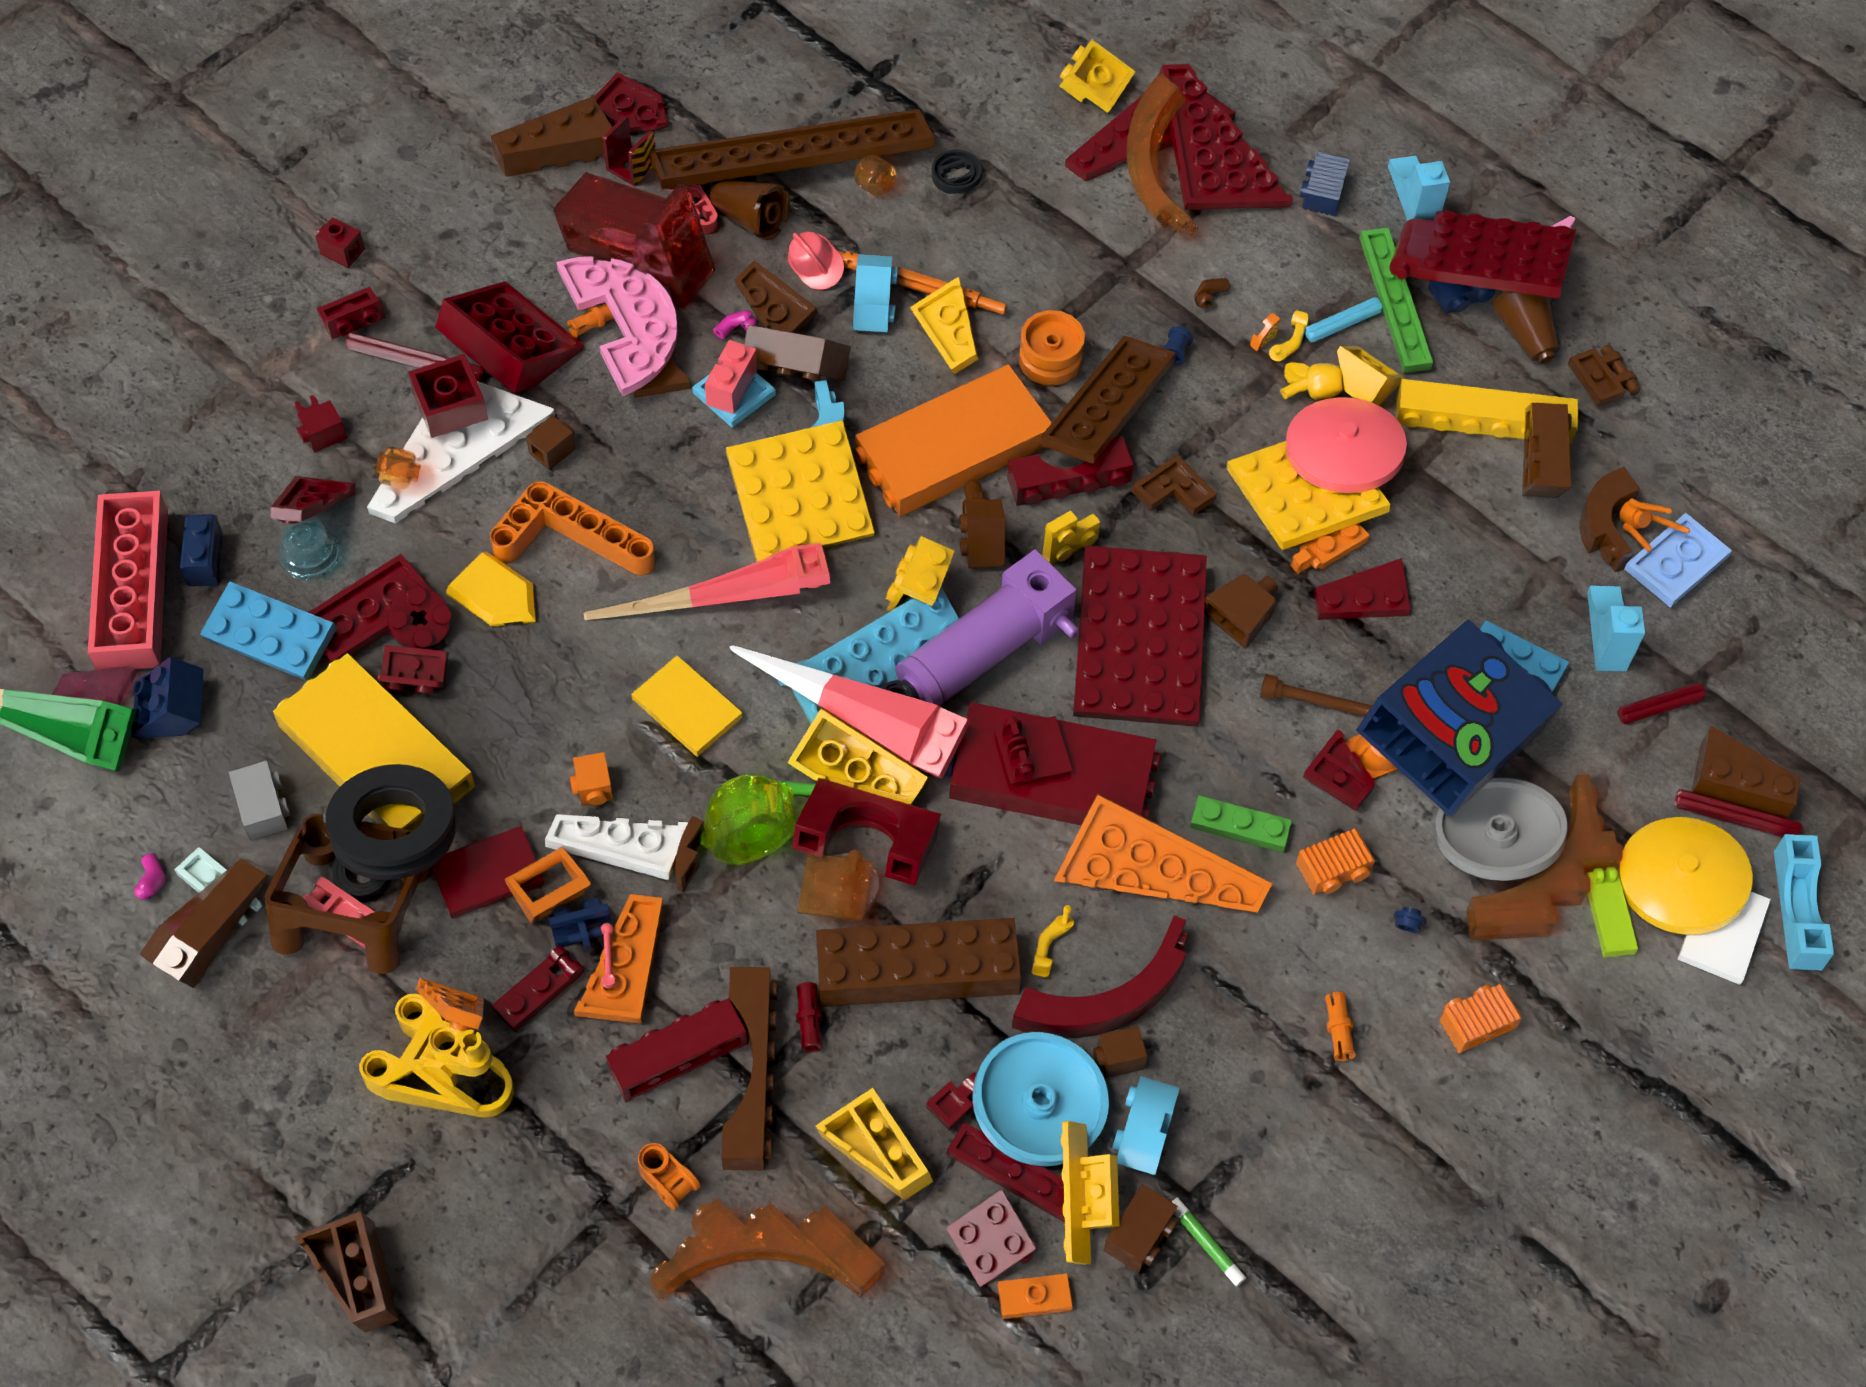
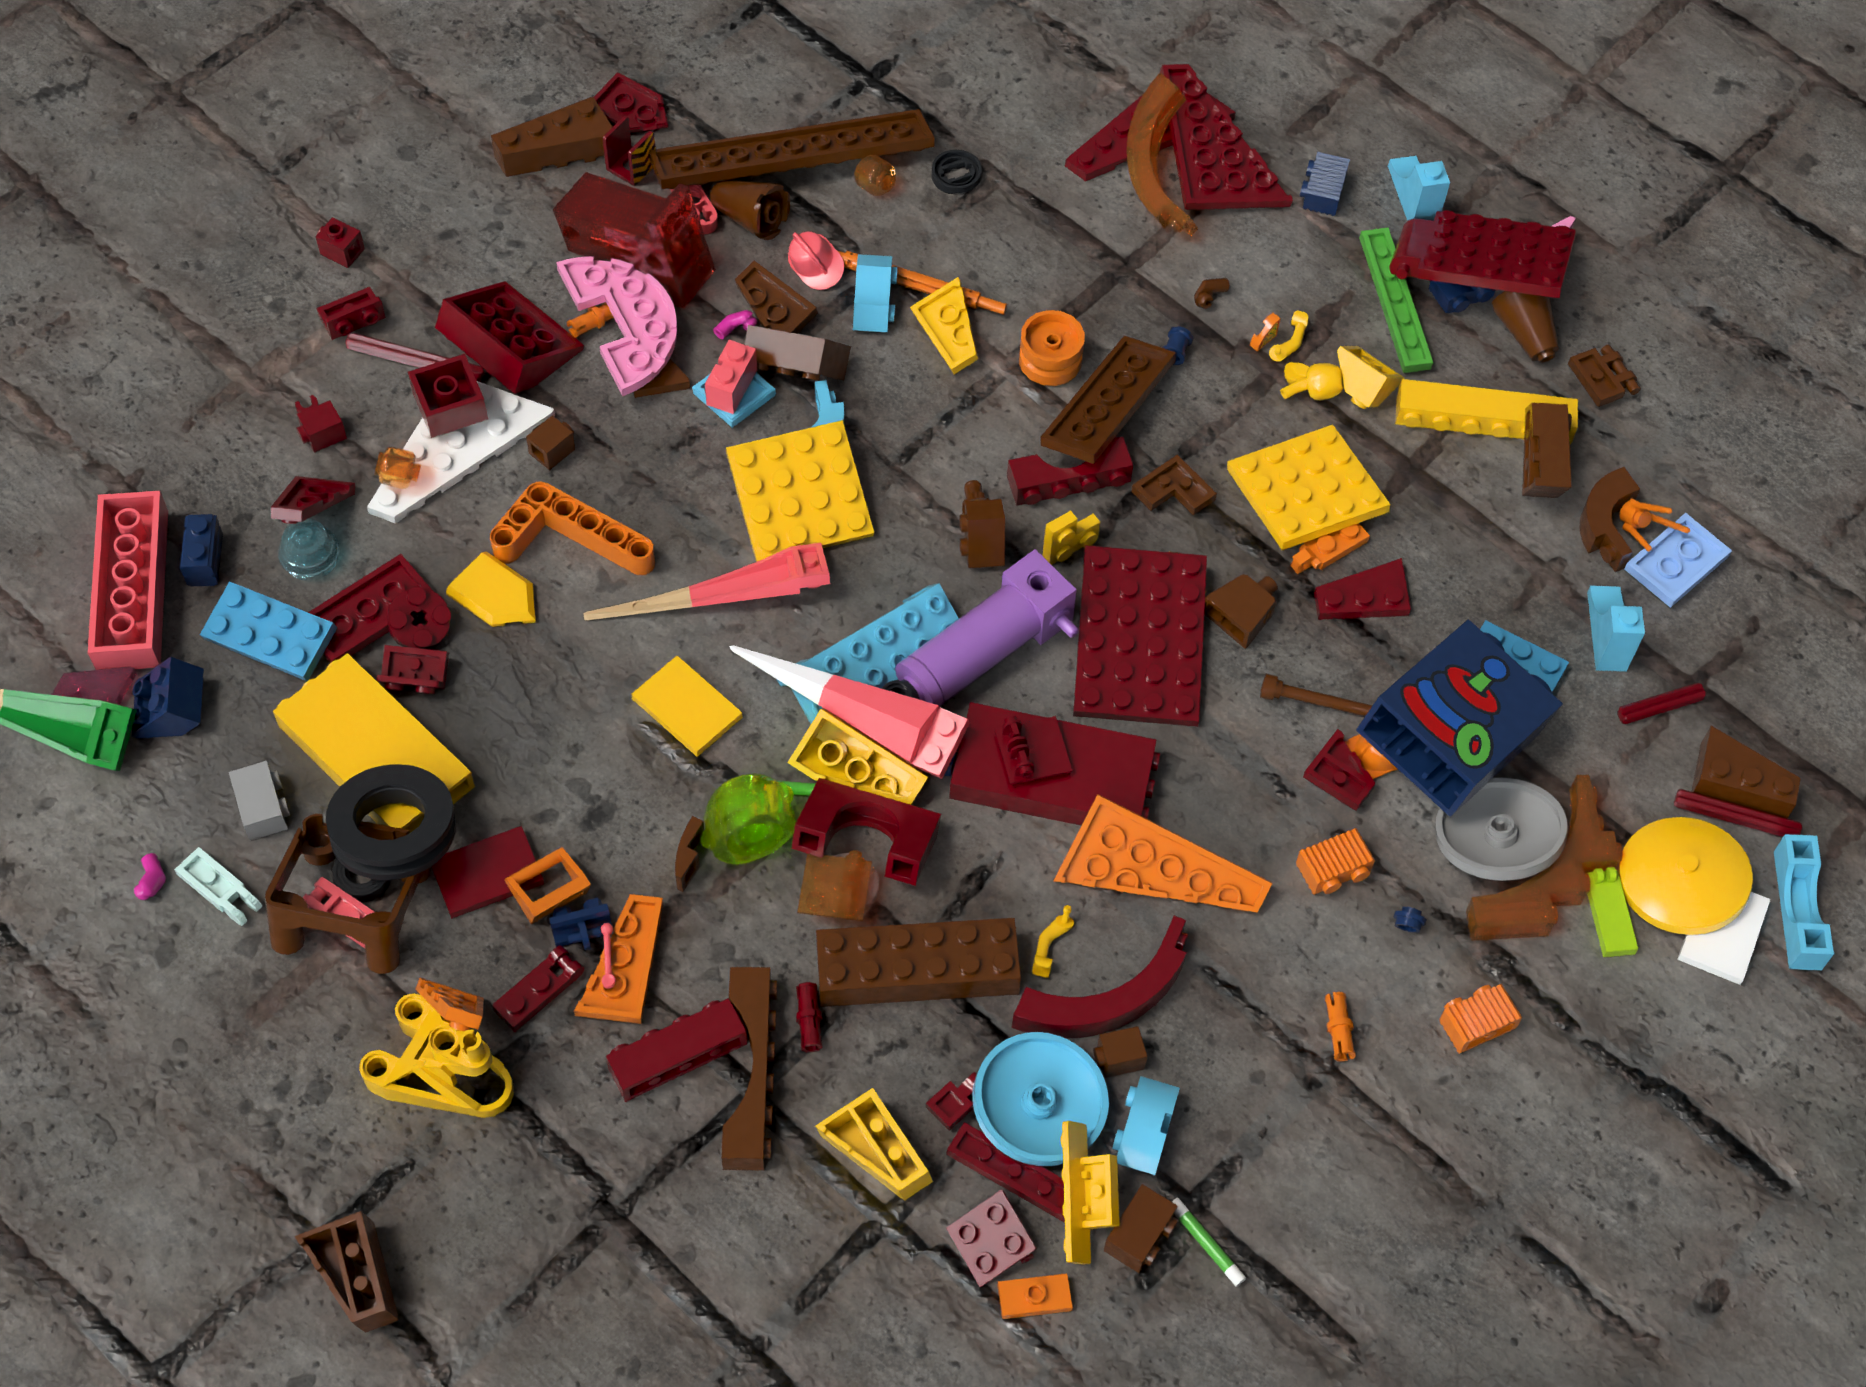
(197, 931): reddish brown wedge -> none
(591, 779): orange brick -> none
(632, 846): white wing -> none
(670, 1180): orange piece -> none
(769, 1235): clear orange arch -> none
(920, 572): yellow bracket -> none
(951, 440): orange brick -> none
(1096, 76): yellow plate -> none
(1240, 824): bright green plate -> none
(1343, 319): medium azure axle -> none
(1346, 445): coral dish -> none

